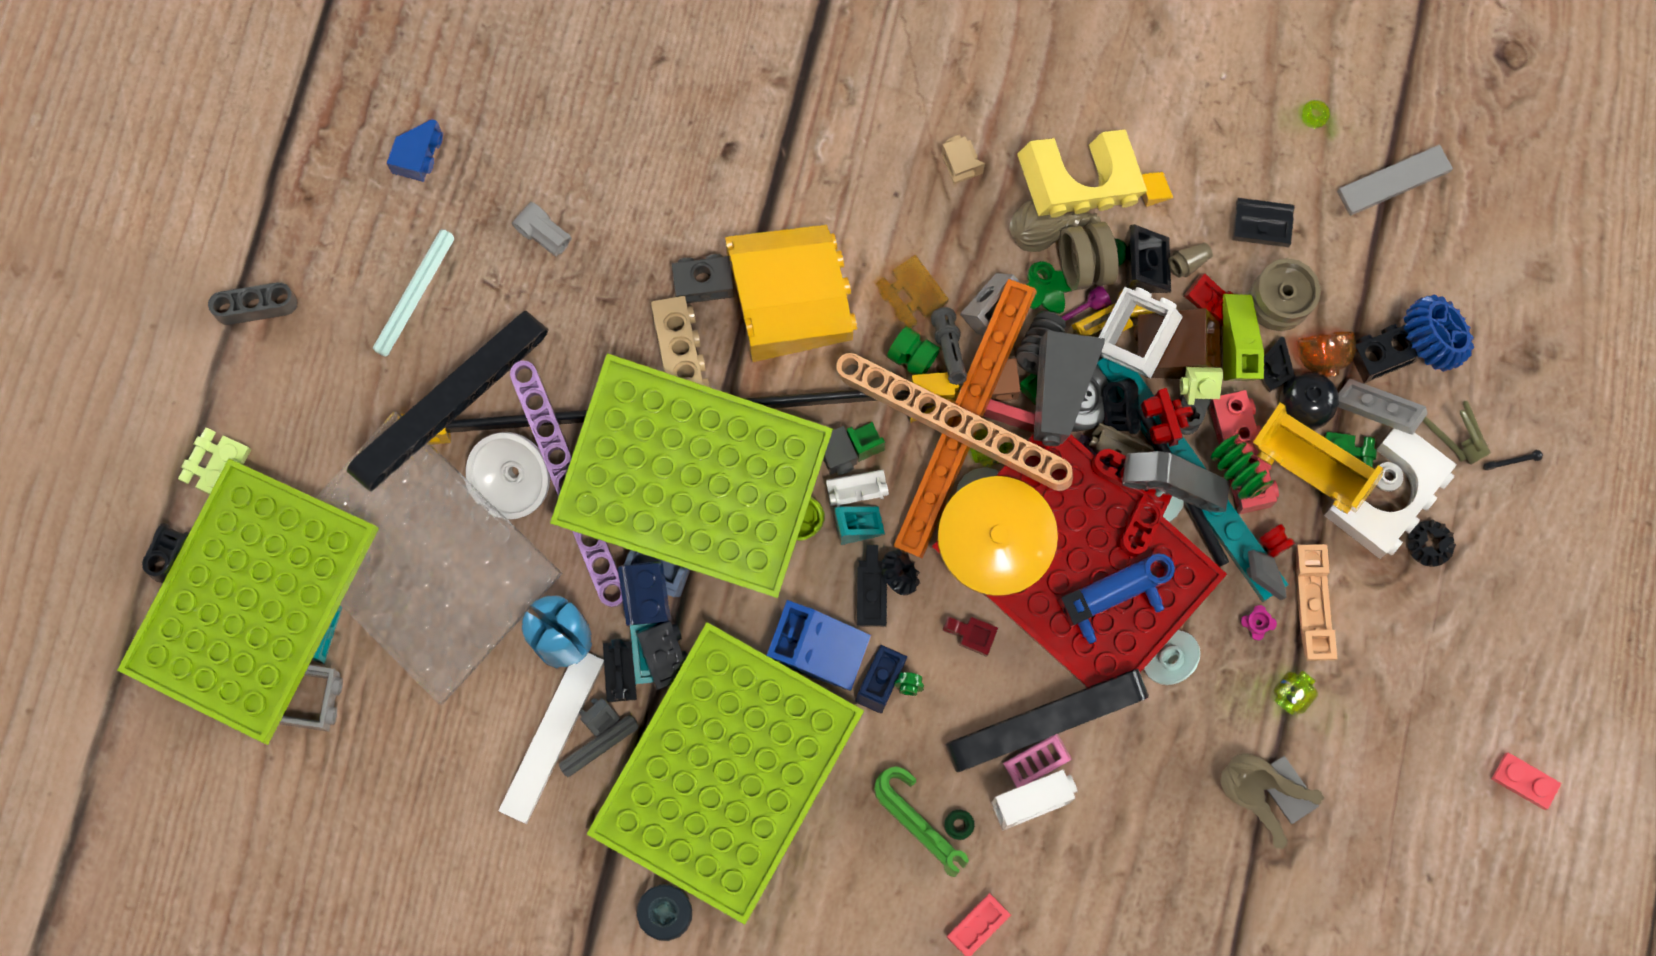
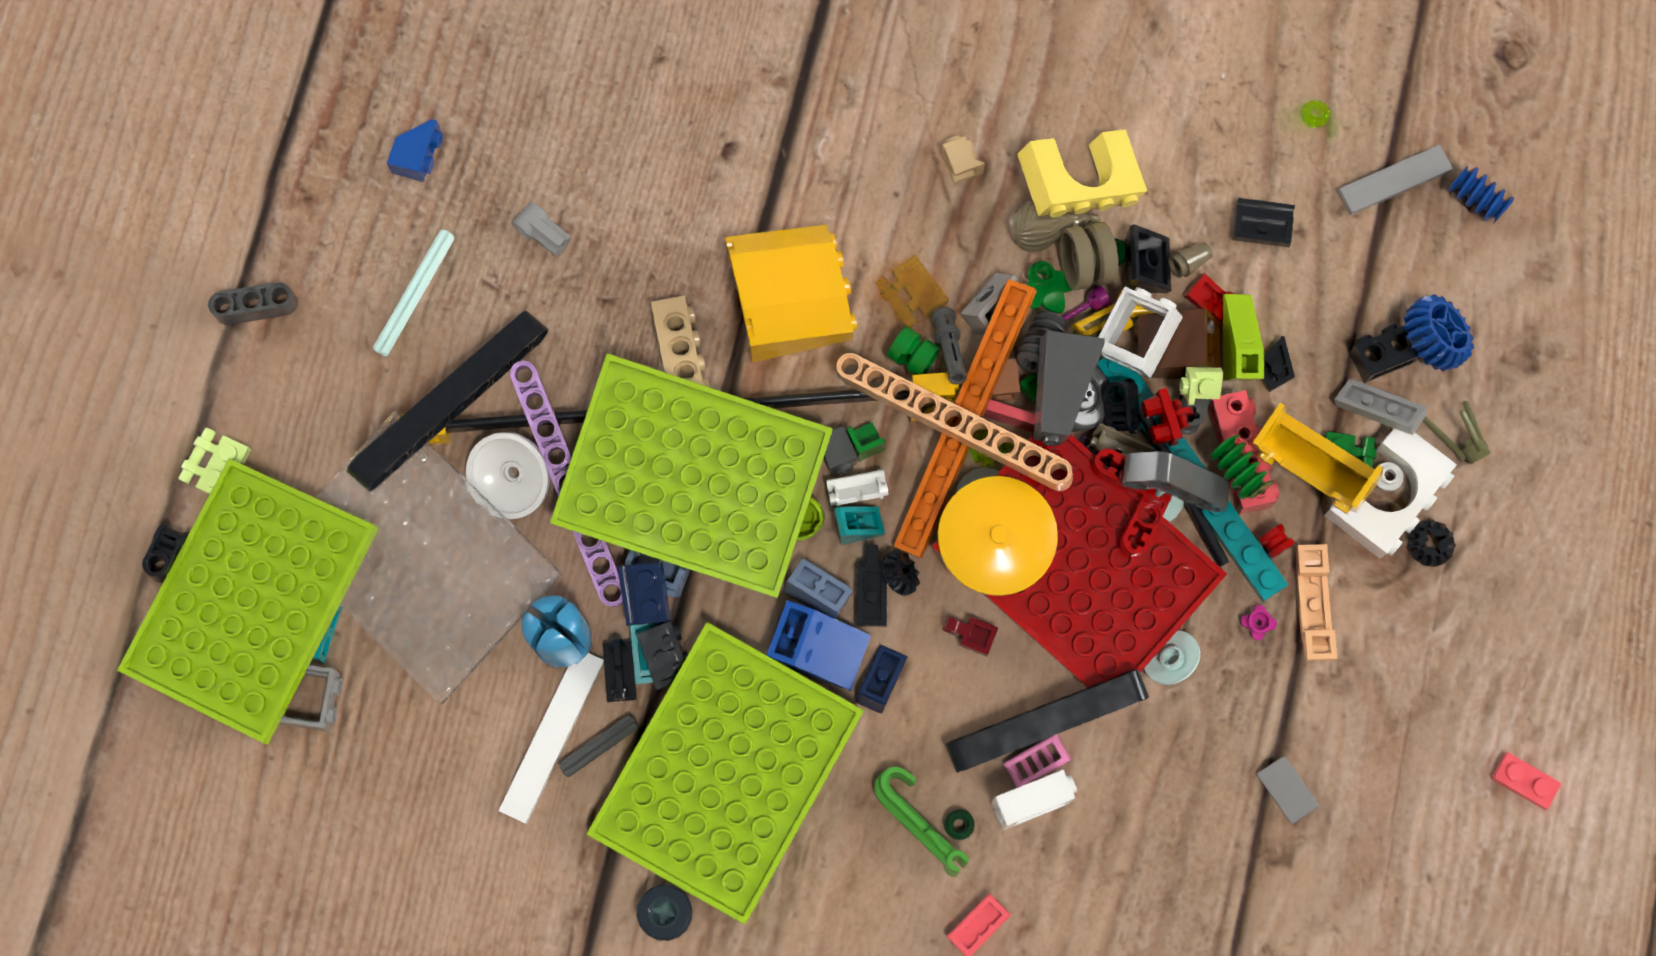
(599, 717): dark grey tile -> none
(717, 287): dark grey brick -> none
(817, 589): none -> sand blue hinge
(909, 683): green plate -> none
(1114, 590): blue piece -> none
(1157, 188): yellow slope -> none
(1245, 784): dark tan hair -> none
(1266, 573): dark grey piece -> none
(1285, 294): dark tan wheel -> none
(1295, 692): clear neon green head -> none
(1310, 399): black cylinder -> none
(1327, 352): clear orange cylinder -> none
(1481, 194): none -> blue piece
(1536, 455): black hinge -> none

